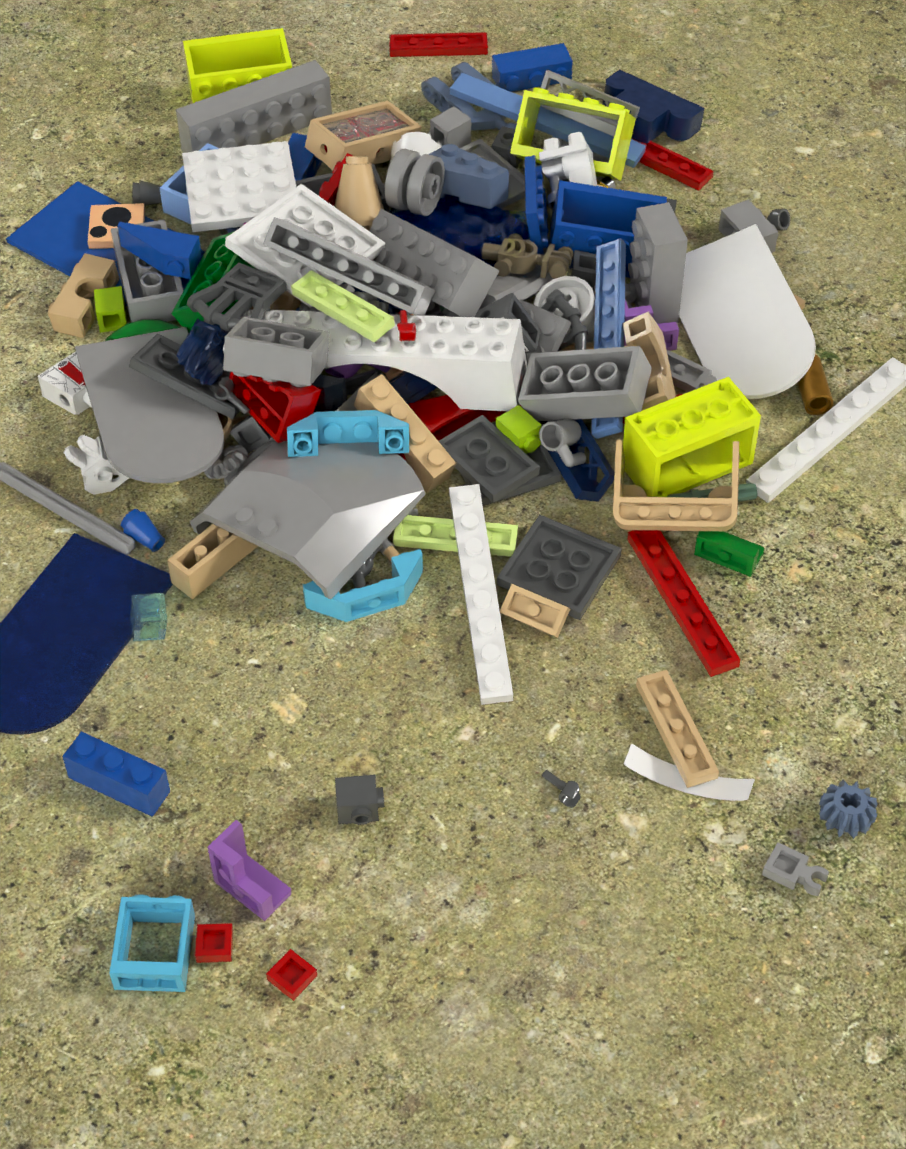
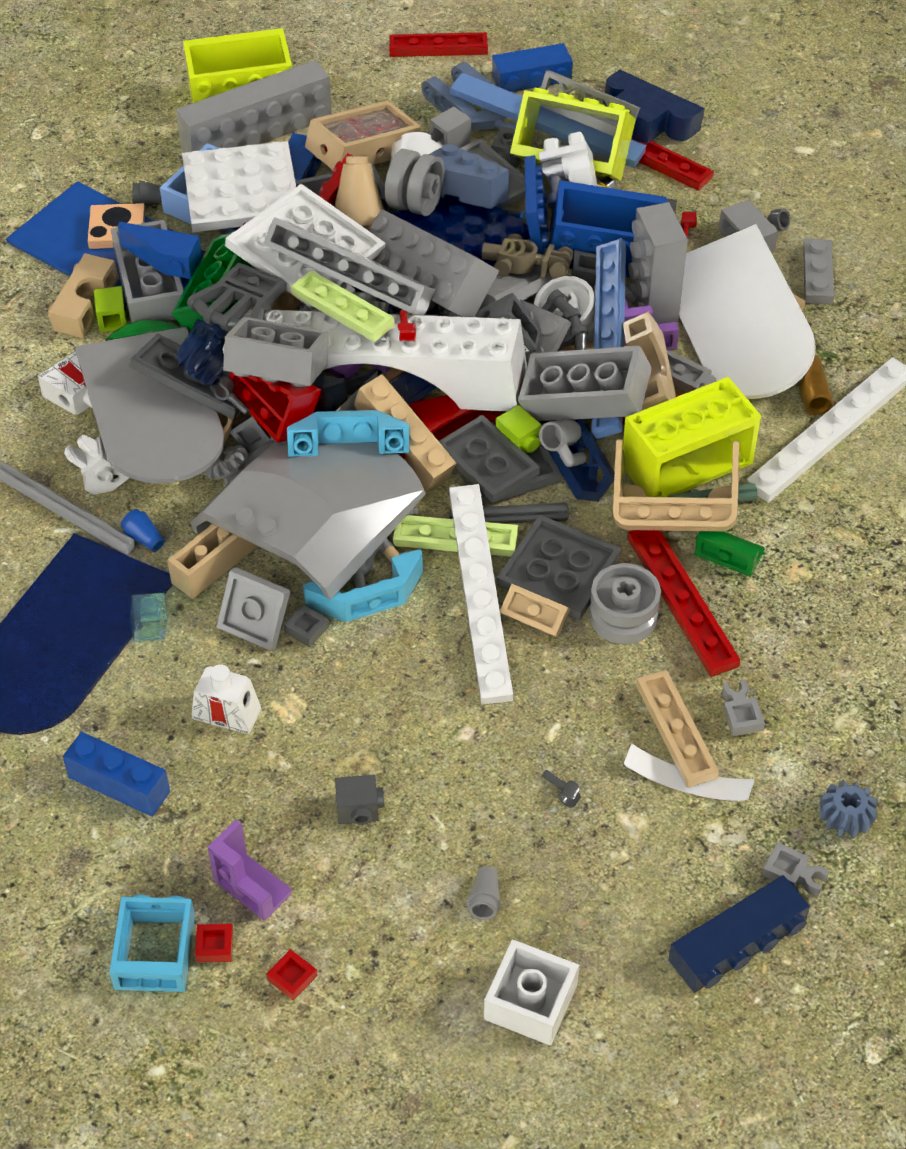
(225, 700): none -> white torso
(253, 608): none -> light grey tile
(306, 625): none -> dark grey plate
(484, 895): none -> light grey cone
(524, 513): none -> dark grey axle
(531, 992): none -> white brick
(624, 603): none -> light grey wheel
(689, 220): none -> red hand
(739, 934): none -> dark blue brick
(741, 712): none -> light grey plate
(818, 271): none -> light grey plate

